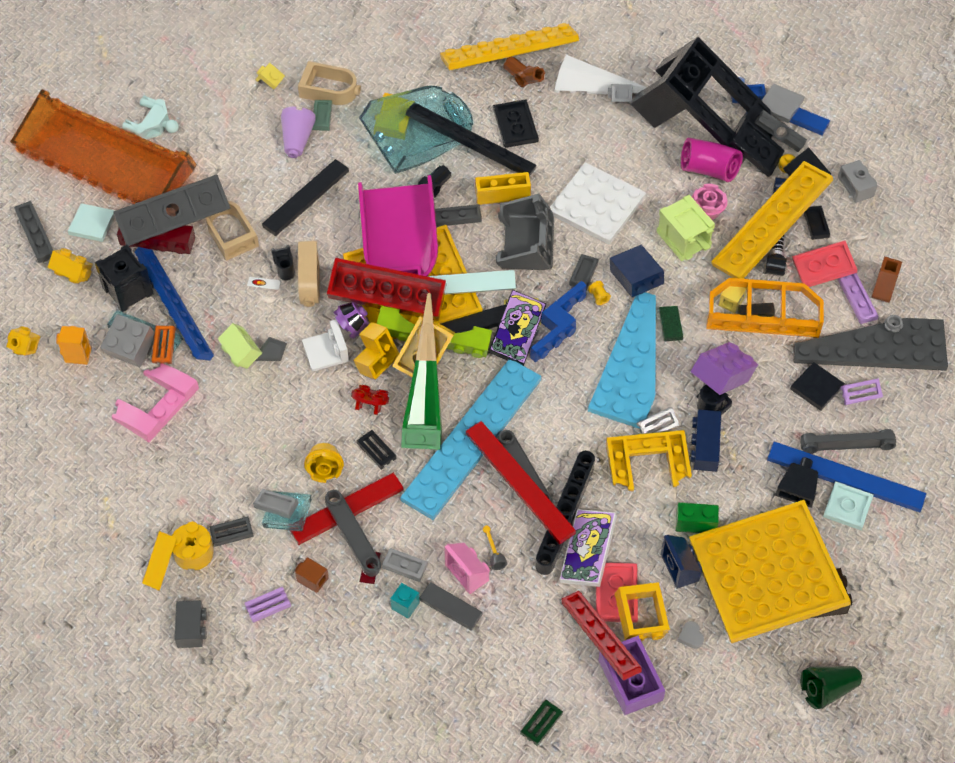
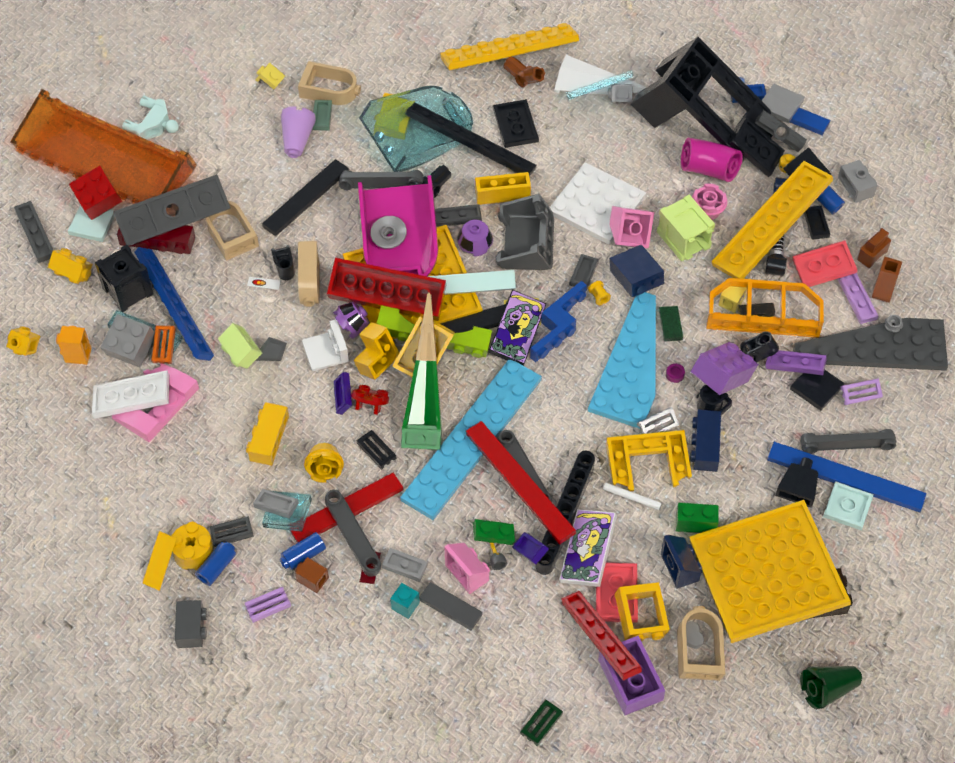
(95, 192): none -> red brick
(130, 394): none -> white tile
(215, 563): none -> blue brick
(267, 433): none -> yellow brick
(299, 552): none -> blue brick
(342, 393): none -> dark purple tile
(379, 179): none -> dark grey piece
(385, 226): none -> light grey dish
(475, 237): none -> medium lavender cone
(493, 532): none -> green plate
(530, 548): none -> dark purple tile
(599, 84): none -> clear light blue tile
(631, 226): none -> bright pink slope
(632, 496): none -> white bar
(675, 373): none -> magenta tile
(701, 671): none -> tan window
(760, 346): none -> black piece
(797, 362): none -> medium lavender plate
(831, 200): none -> blue brick
(874, 248): none -> dark orange piece

